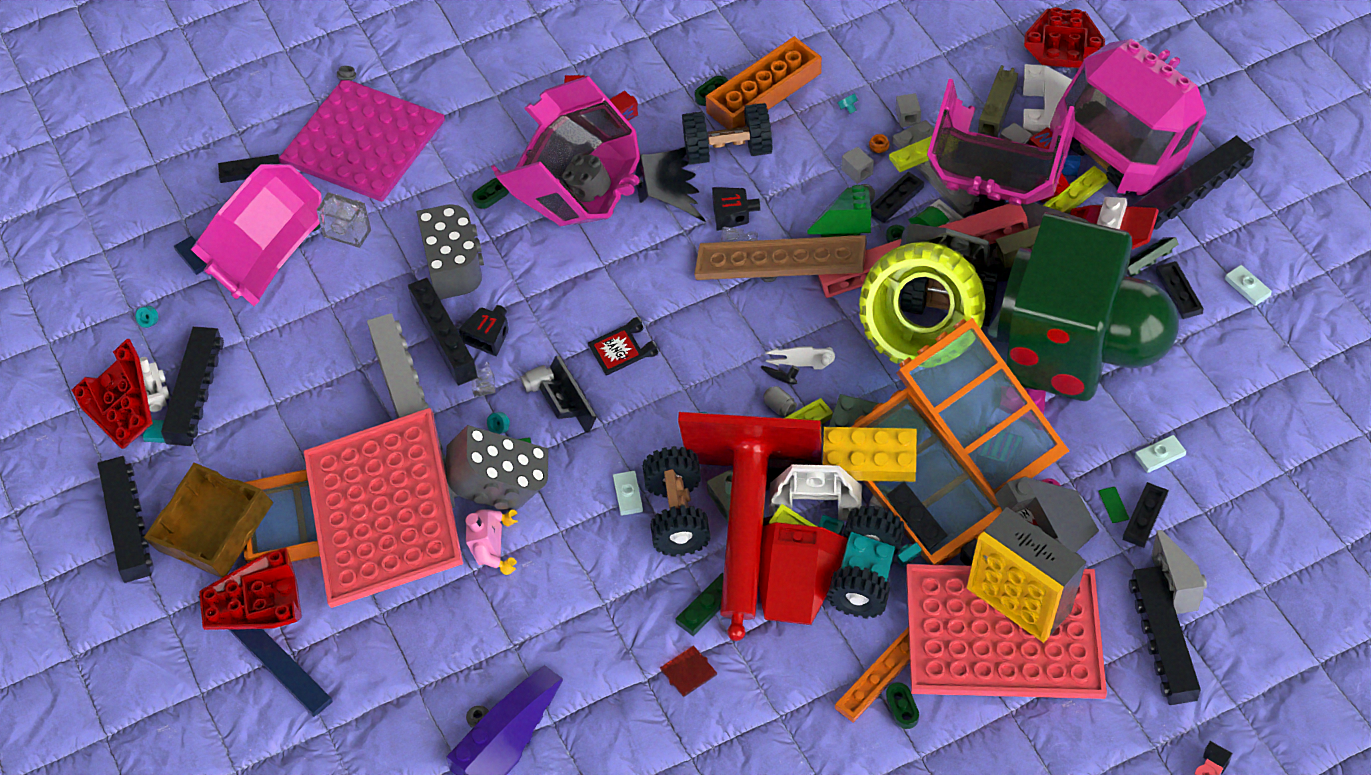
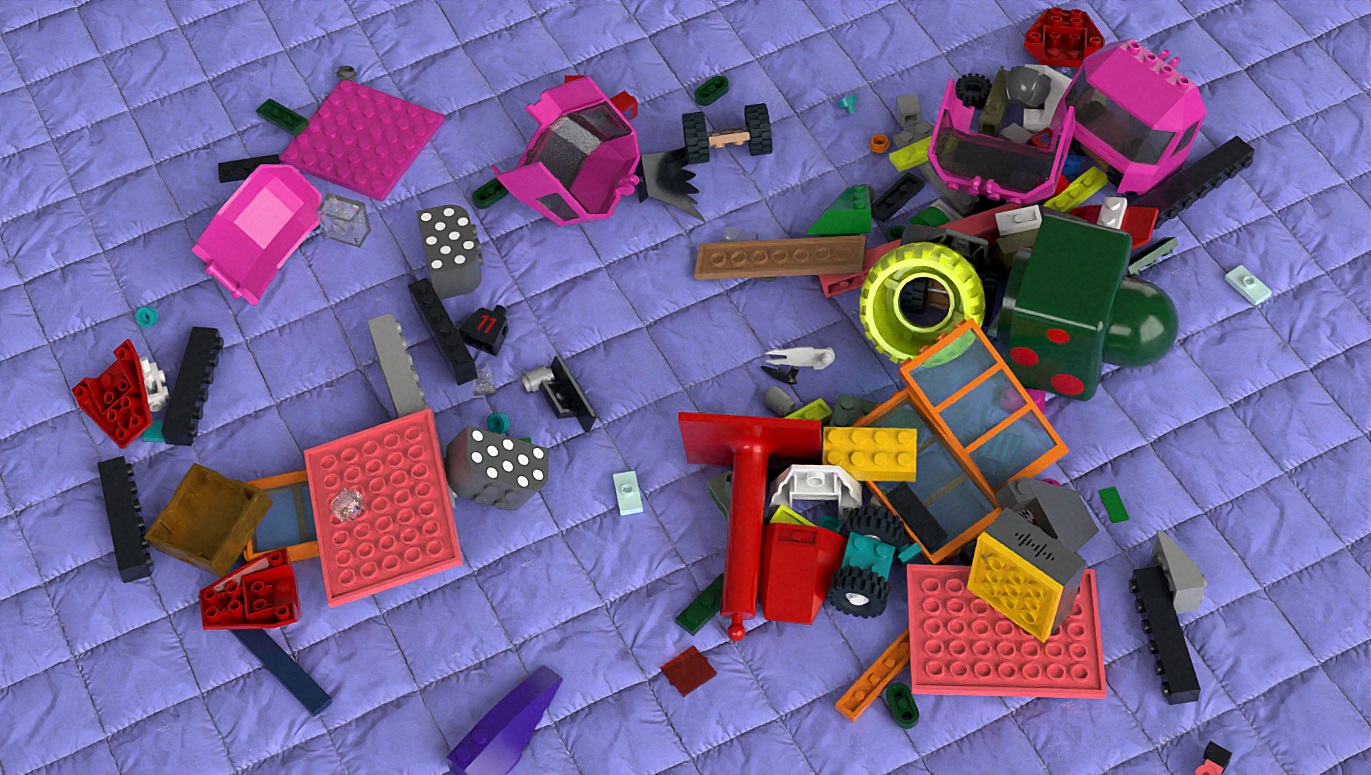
(191, 259): dark blue tile -> none
(282, 117): none -> dark green plate
(348, 505): none -> clear head
(471, 720): dark grey plate -> none
(484, 538): bright pink torso -> none
(587, 177): dark grey brick -> none
(620, 348): flag -> none
(674, 476): black plate -> none
(732, 207): black torso -> none
(764, 82): orange brick -> none
(857, 165): light grey brick -> none
(973, 83): none -> black tyre
(1018, 220): none -> white plate
(1026, 87): none -> dark grey piece
(1145, 515): black plate -> none
(1160, 454): light aqua plate -> none
(1179, 290): black plate -> none

